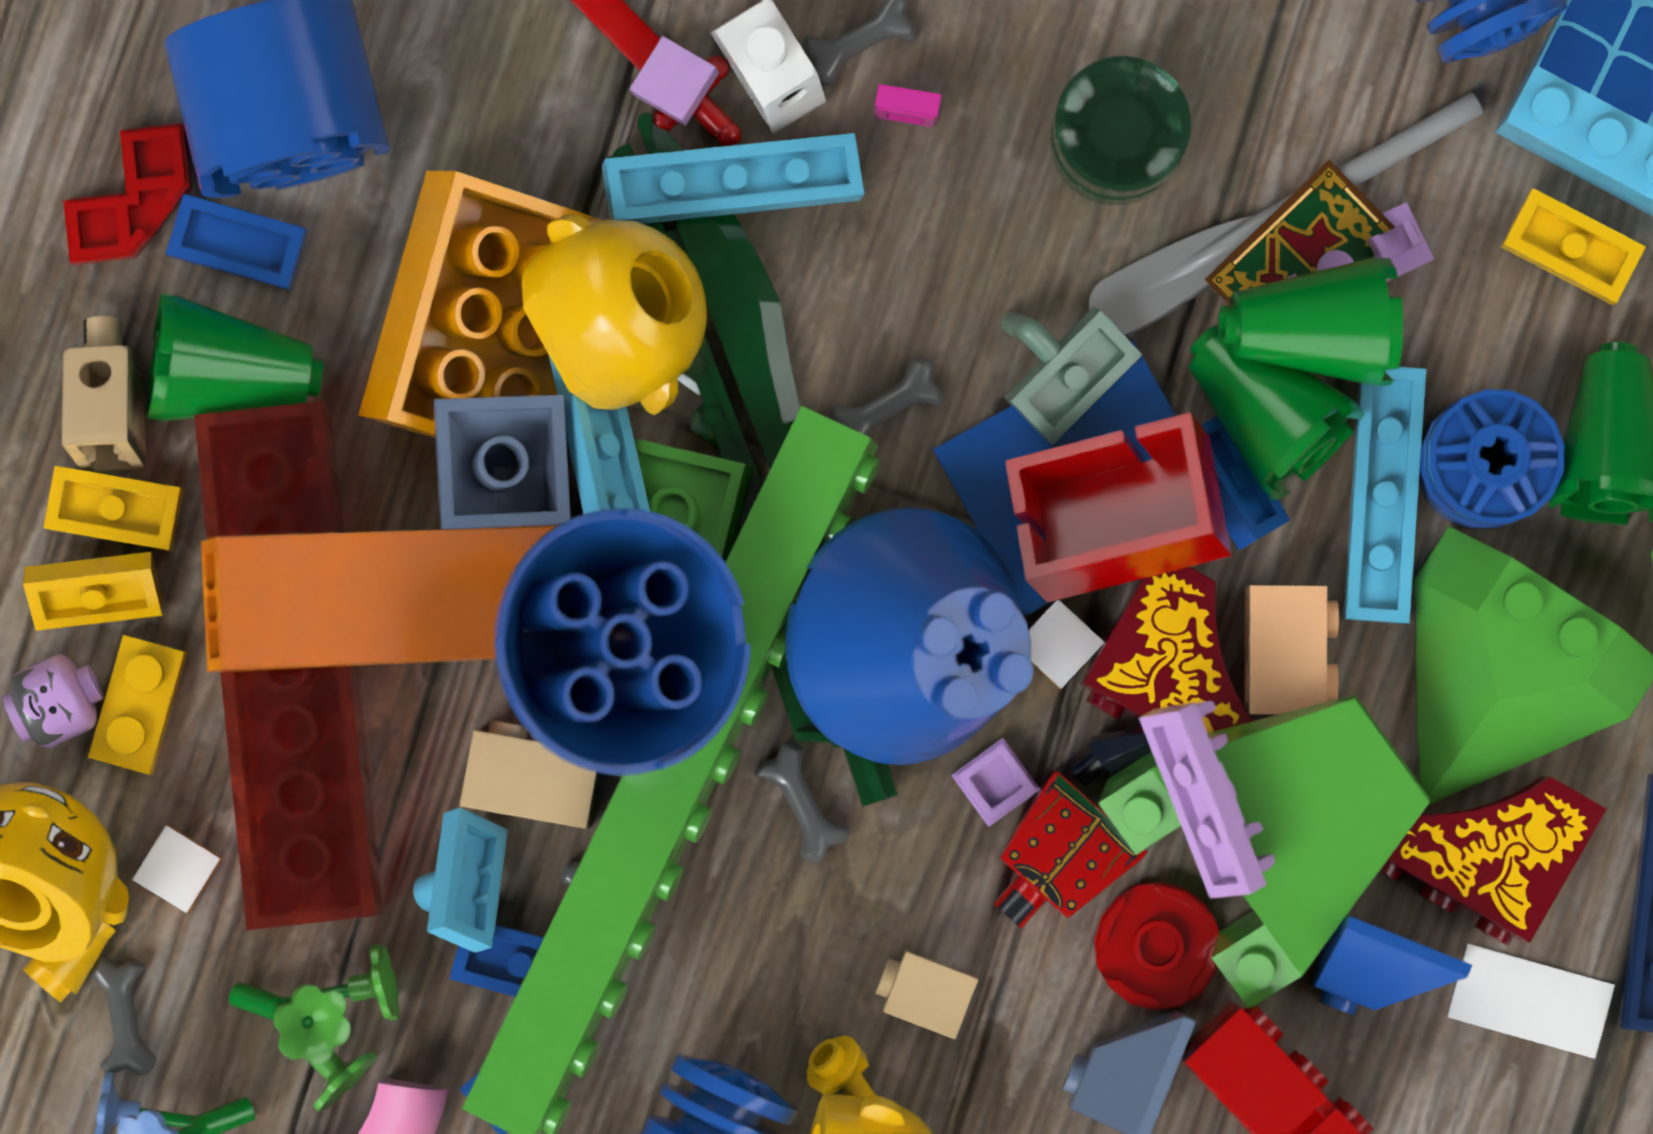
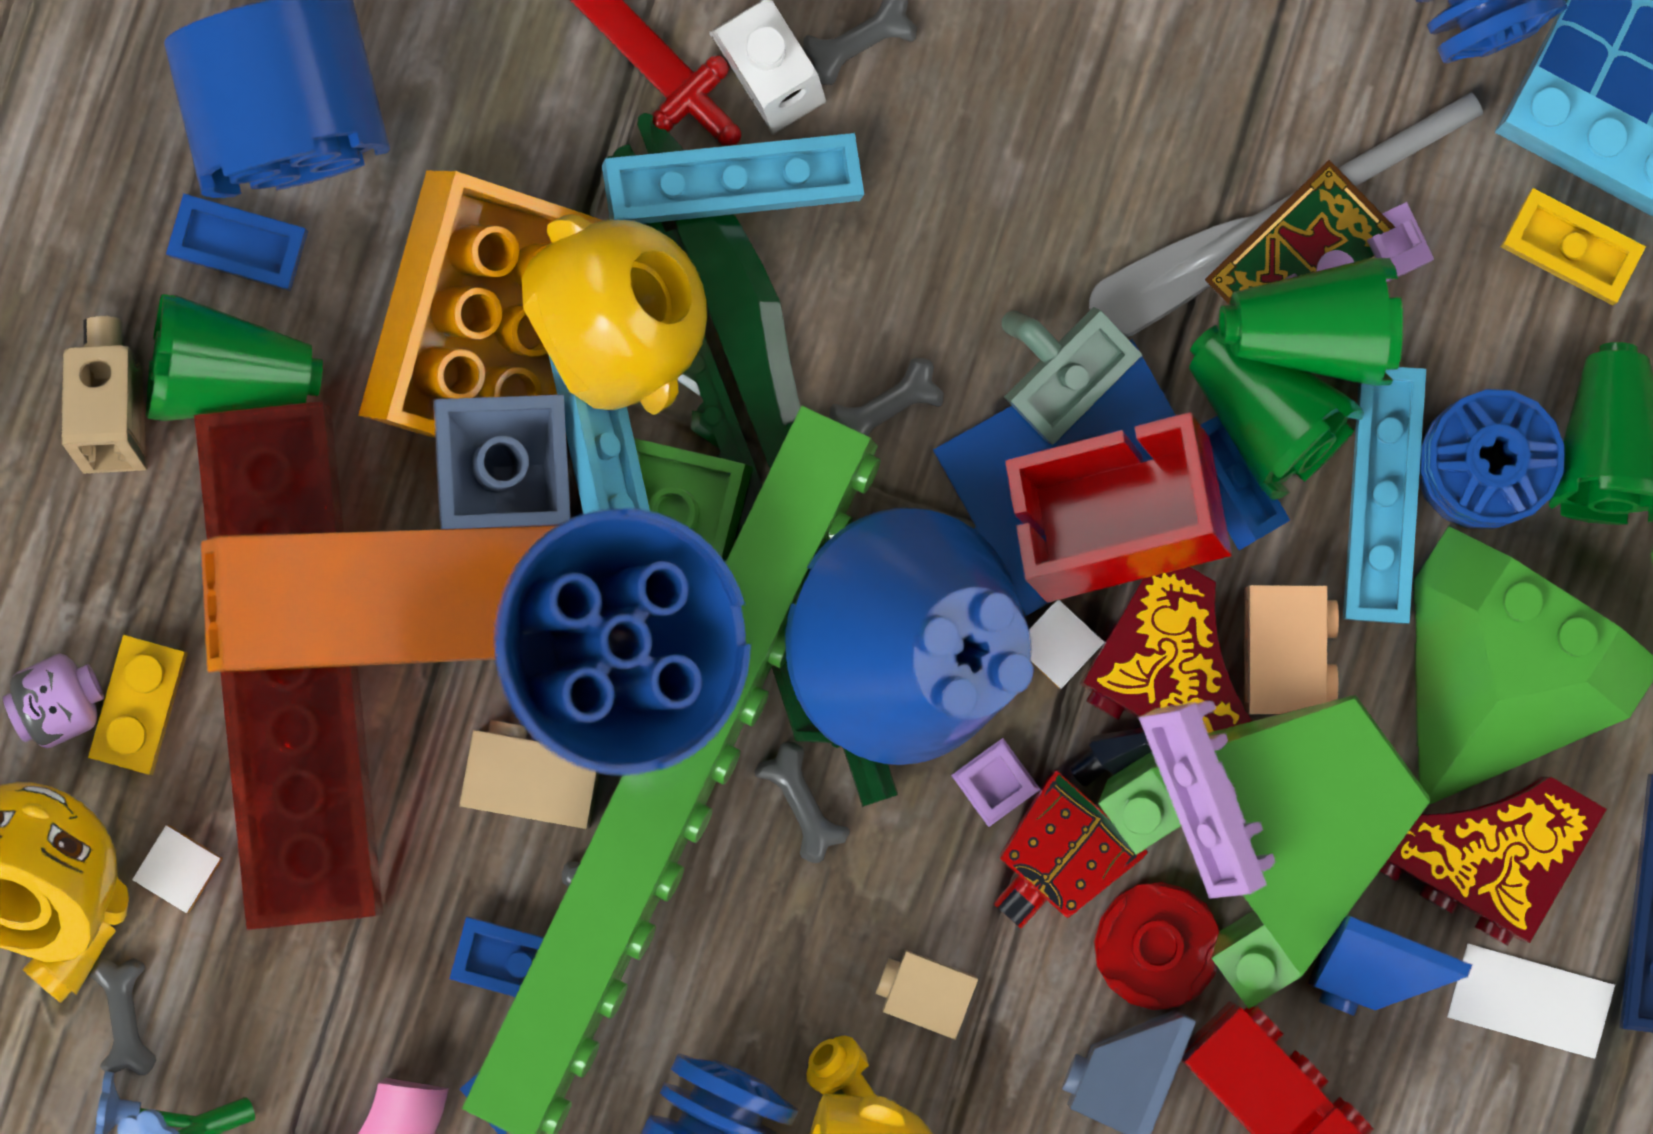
(93, 591): yellow plate -> none
(113, 508): yellow plate -> none
(124, 223): red tile -> none
(314, 1021): bright green plant -> none
(466, 881): medium azure tile -> none
(674, 80): lavender tile -> none
(907, 105): dark pink tile -> none
(1119, 130): clear green wheel -> none

